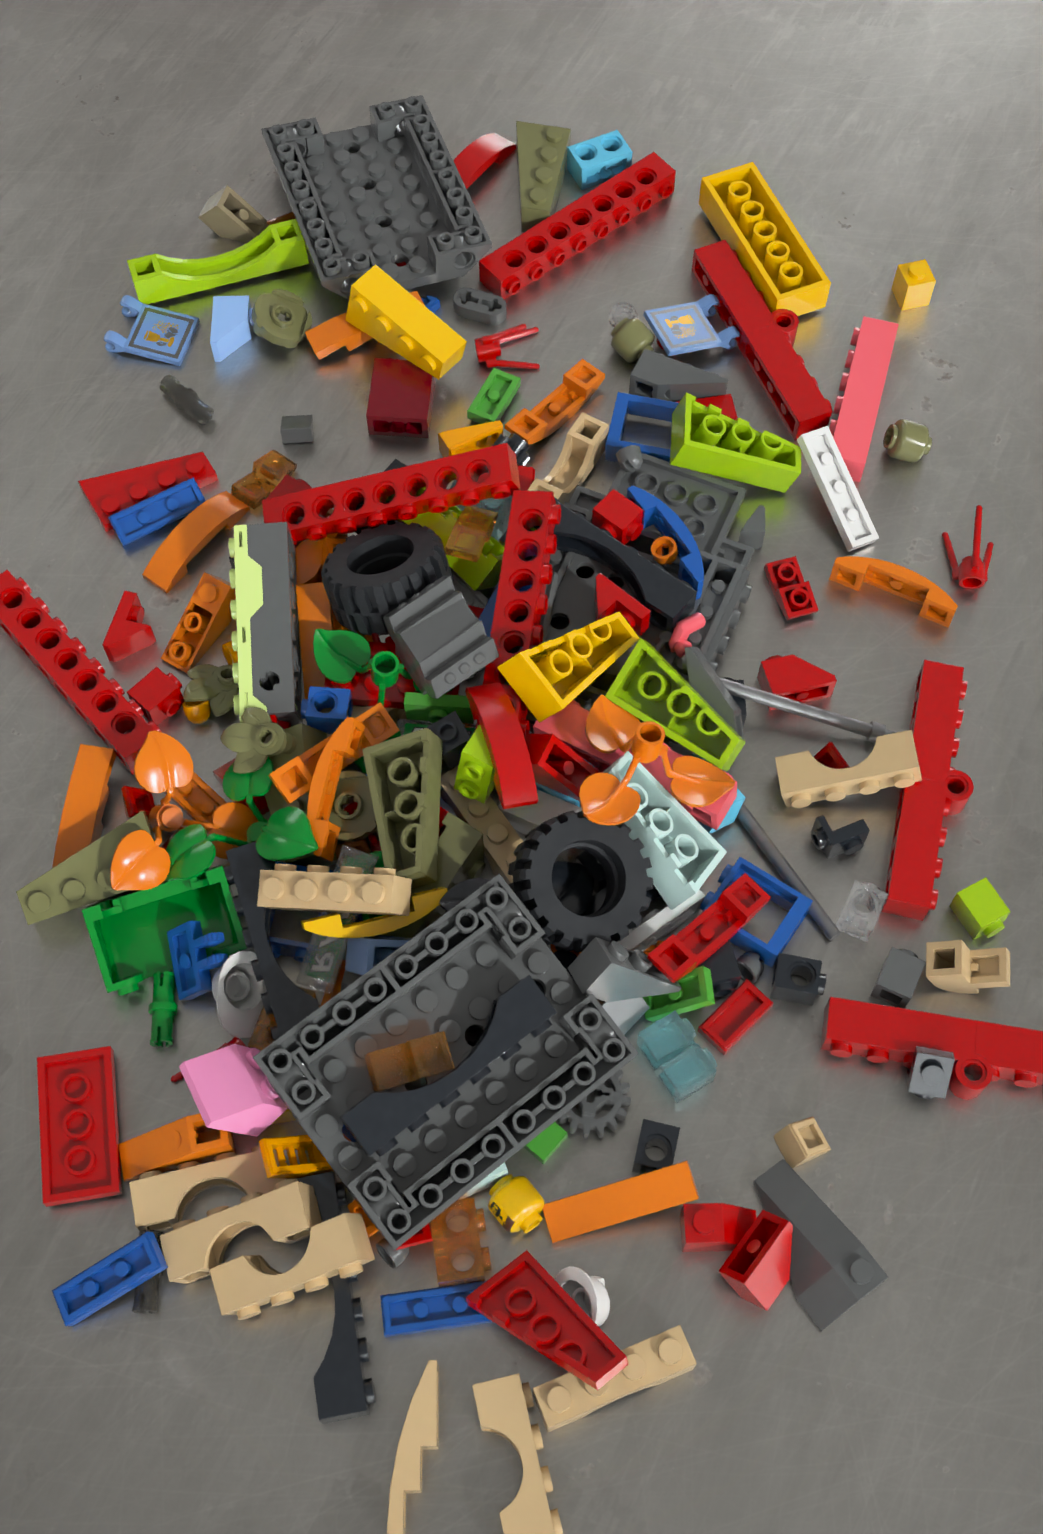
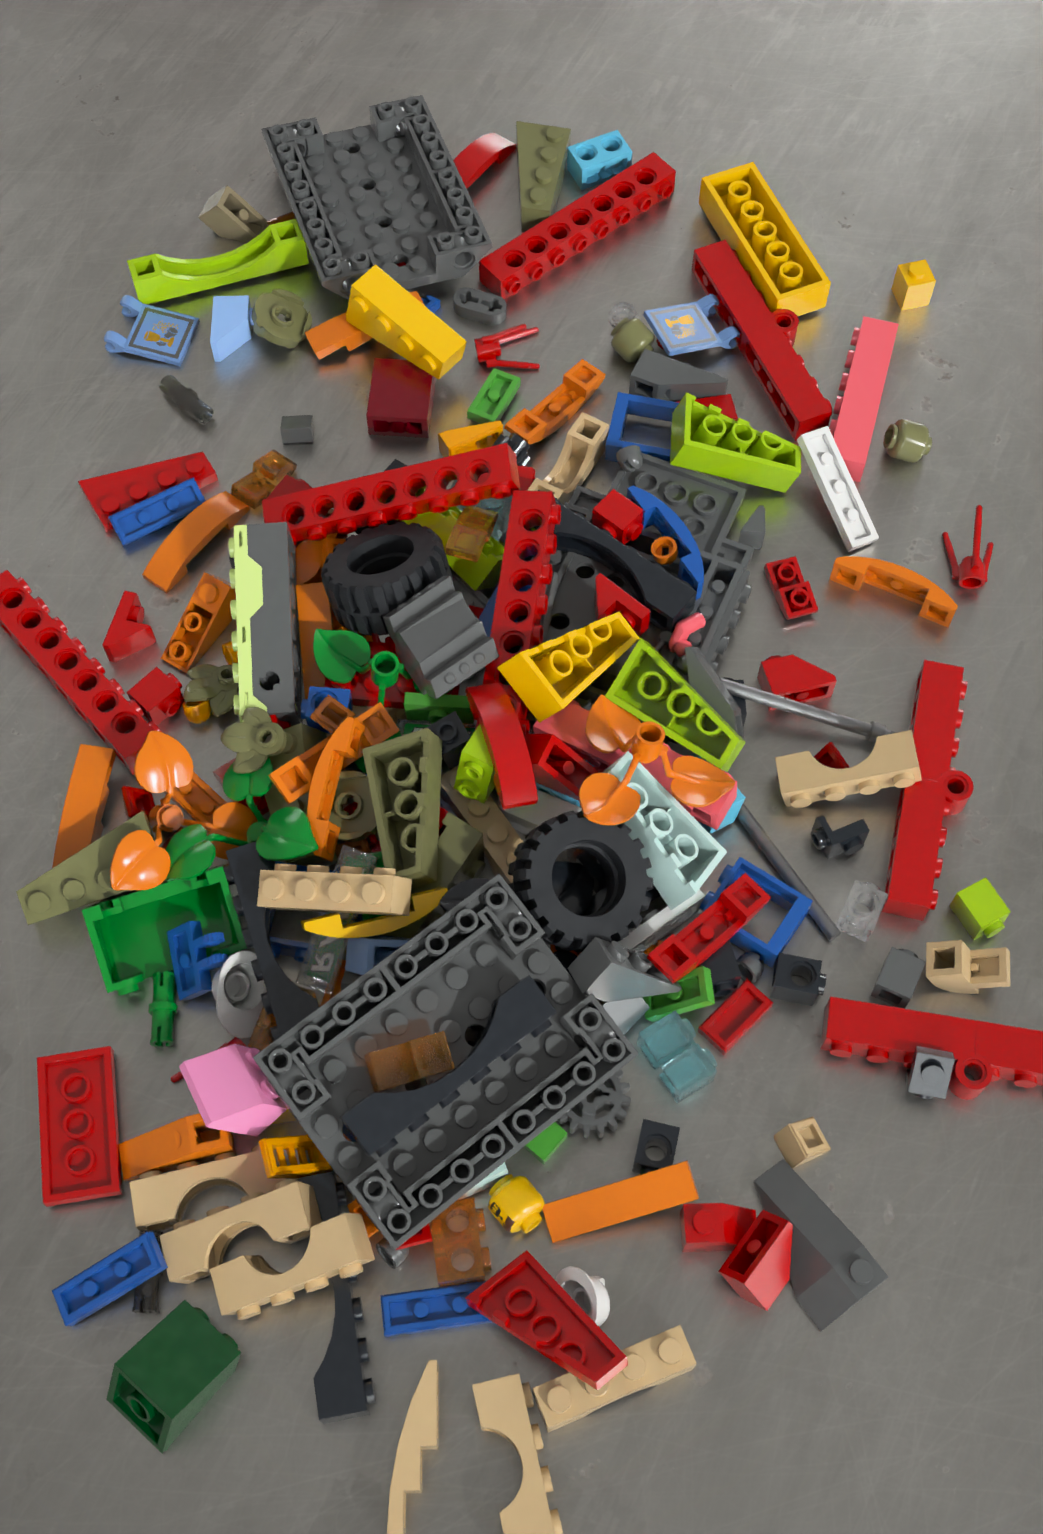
(172, 1374): none -> dark green slope
(331, 714): none -> dark orange slope

